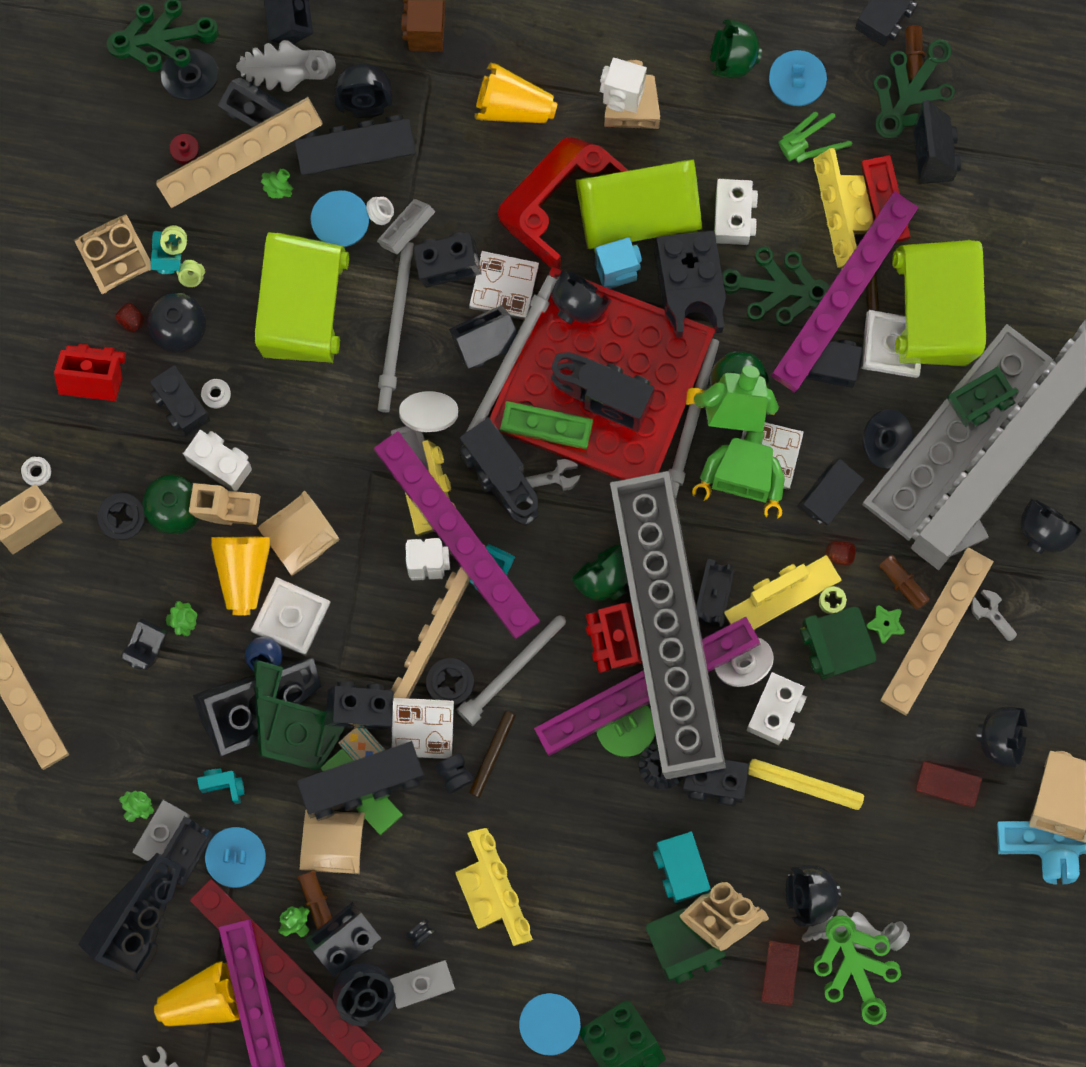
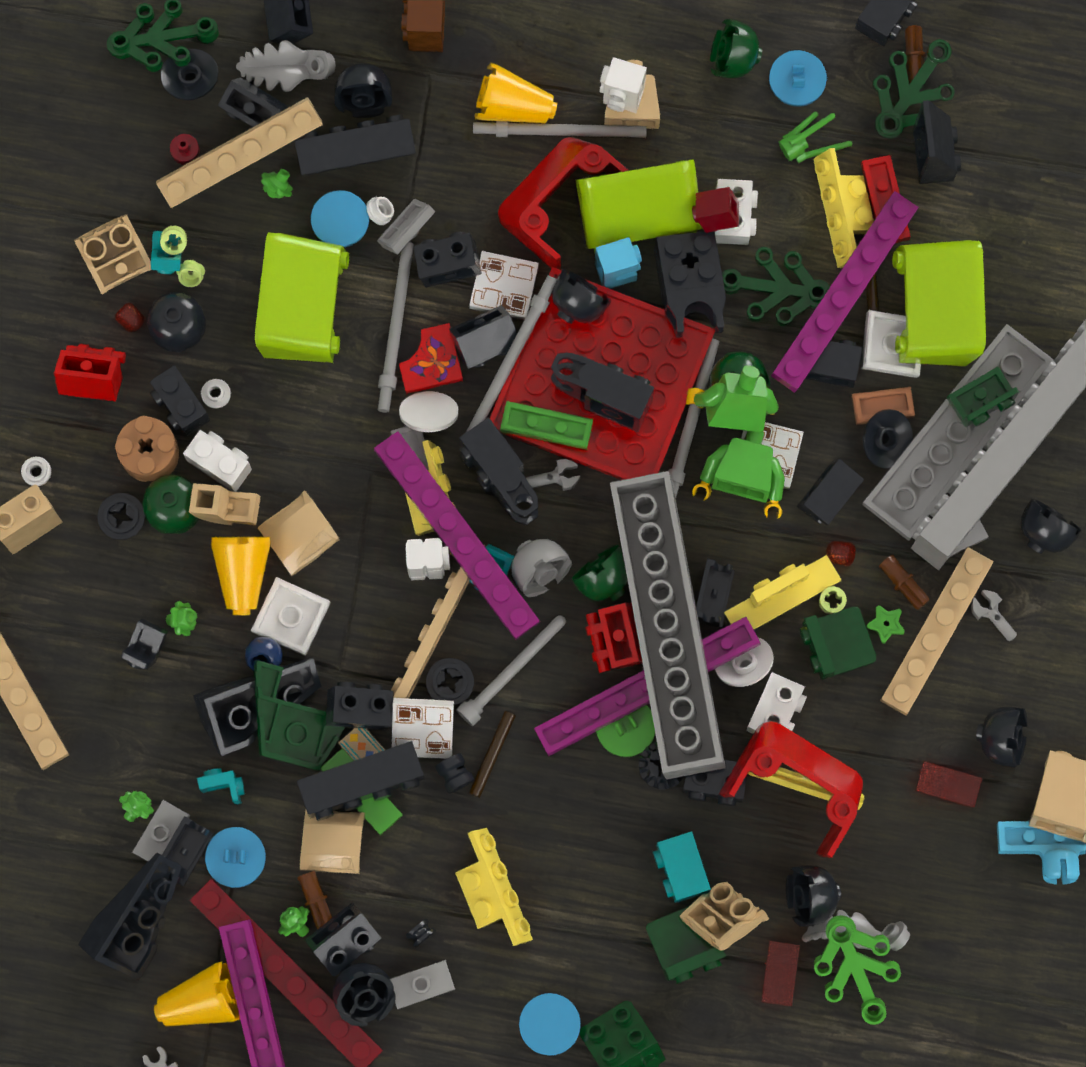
(150, 433): none -> medium nougat brick
(433, 363): none -> red tile
(503, 128): none -> light grey bar
(538, 564): none -> light grey cylinder
(716, 209): none -> dark red brick
(776, 745): none -> red windscreen
(870, 403): none -> nougat tile

